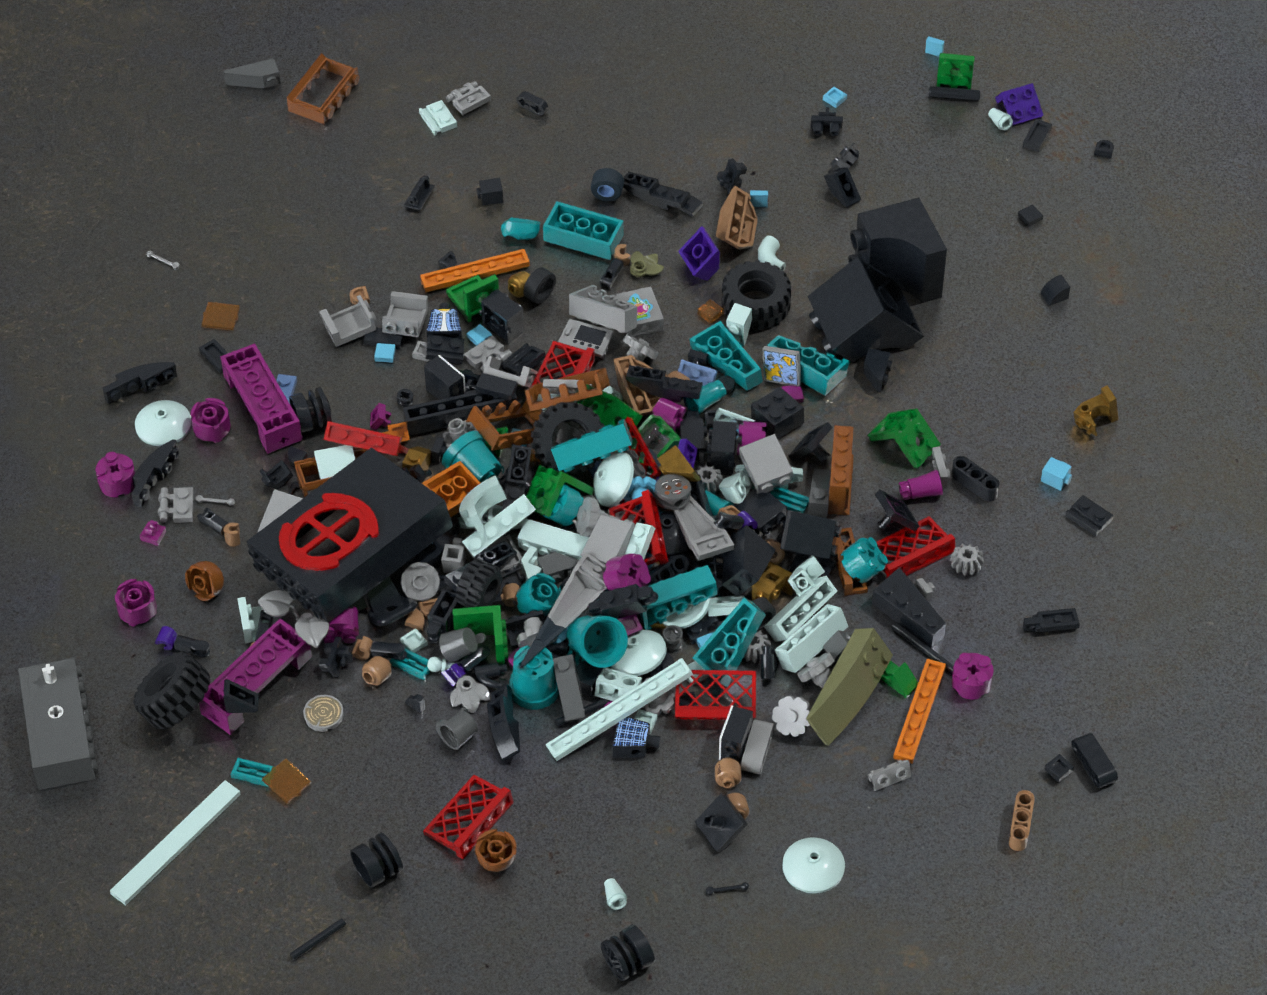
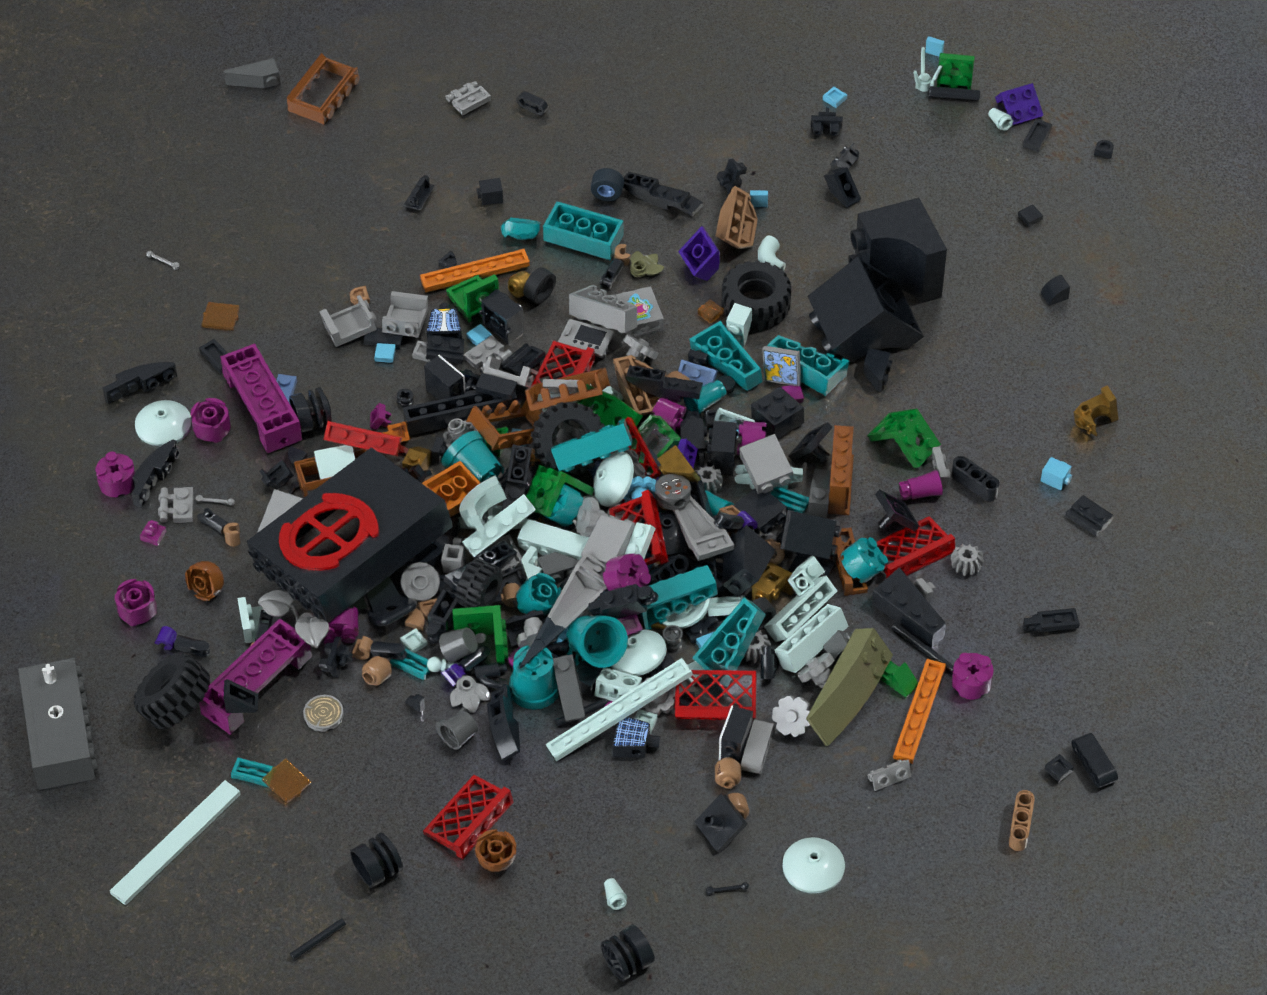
(438, 117): light aqua plate -> none
(735, 487): light aqua slope -> none
(924, 81): none -> light aqua plant

